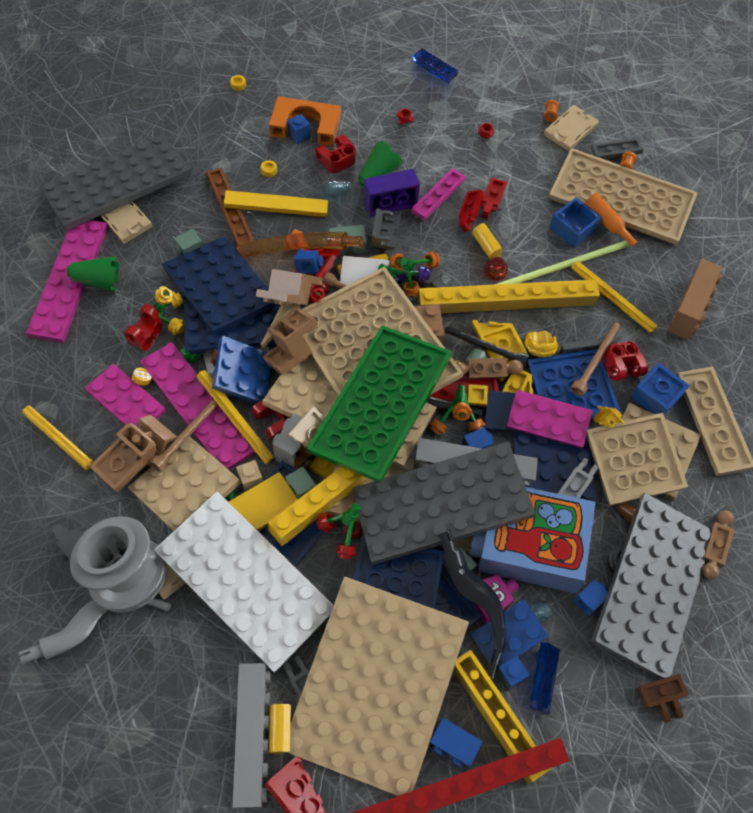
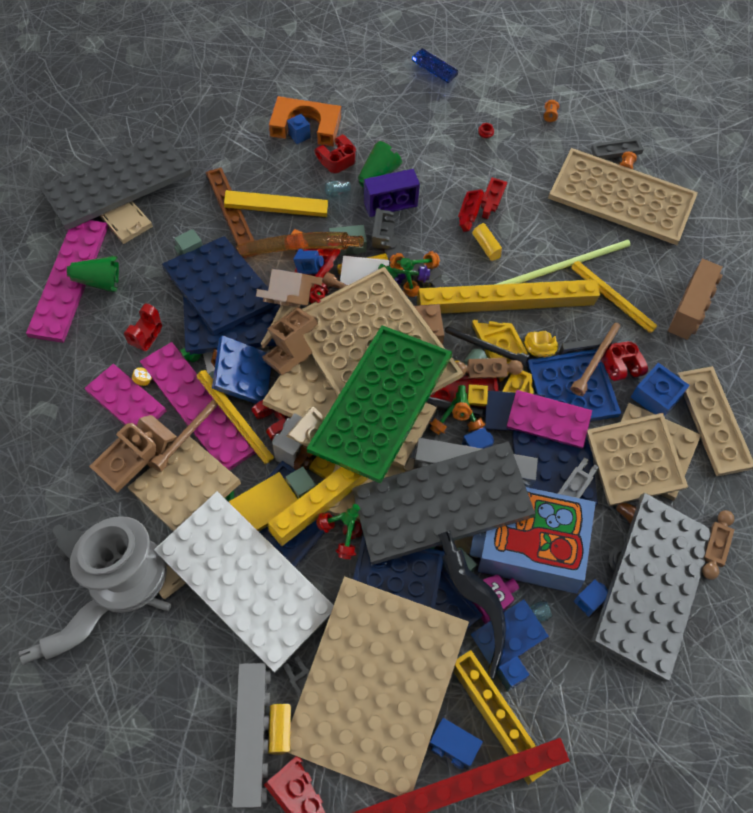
(55, 435): yellow axle -> none
(165, 297): yellow plant -> none
(238, 82): yellow tile -> none
(249, 475): tan brick -> none
(268, 168): yellow tile -> none
(405, 116): red plate -> none
(438, 194): dark pink plate -> none
(496, 268): clear red brick -> none
(544, 678): clear blue plate -> none
(570, 127): tan piece -> none
(575, 222): blue container -> none
(607, 417): yellow hinge -> none
(610, 218): orange piece -> none
(662, 692): reddish brown hinge -> none

